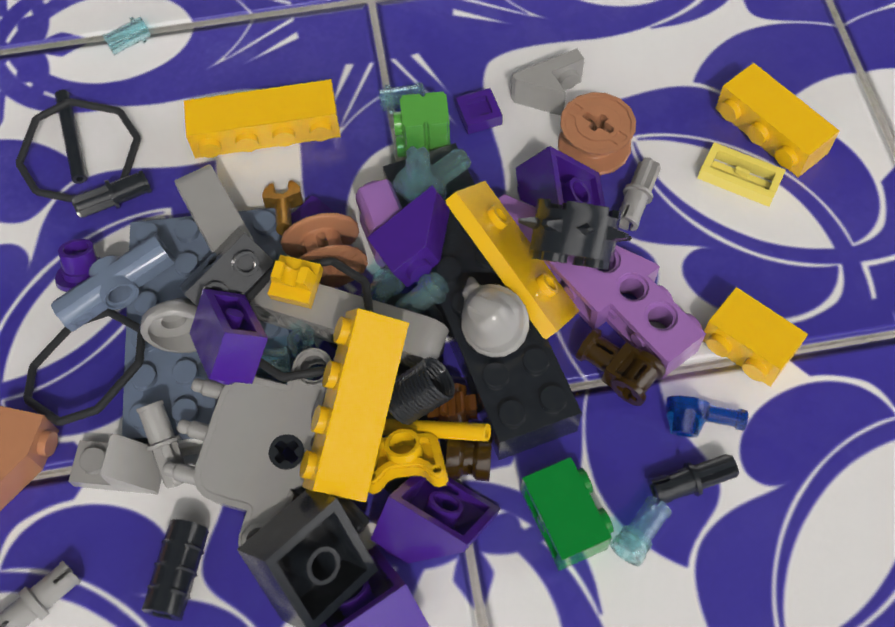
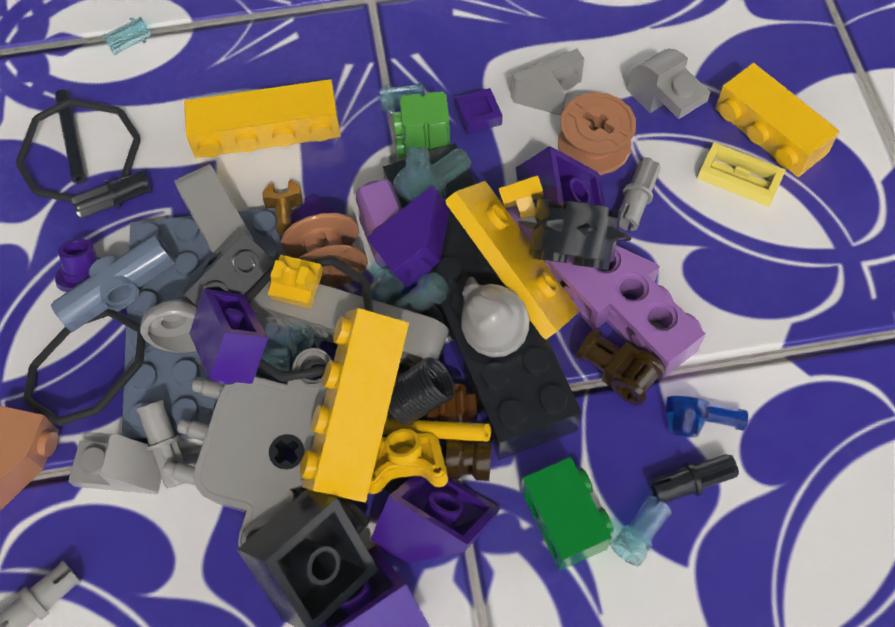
(175, 570): black axle -> none
(522, 195): none -> yellow tile
(668, 83): none -> light grey brick
(753, 337): yellow brick -> none

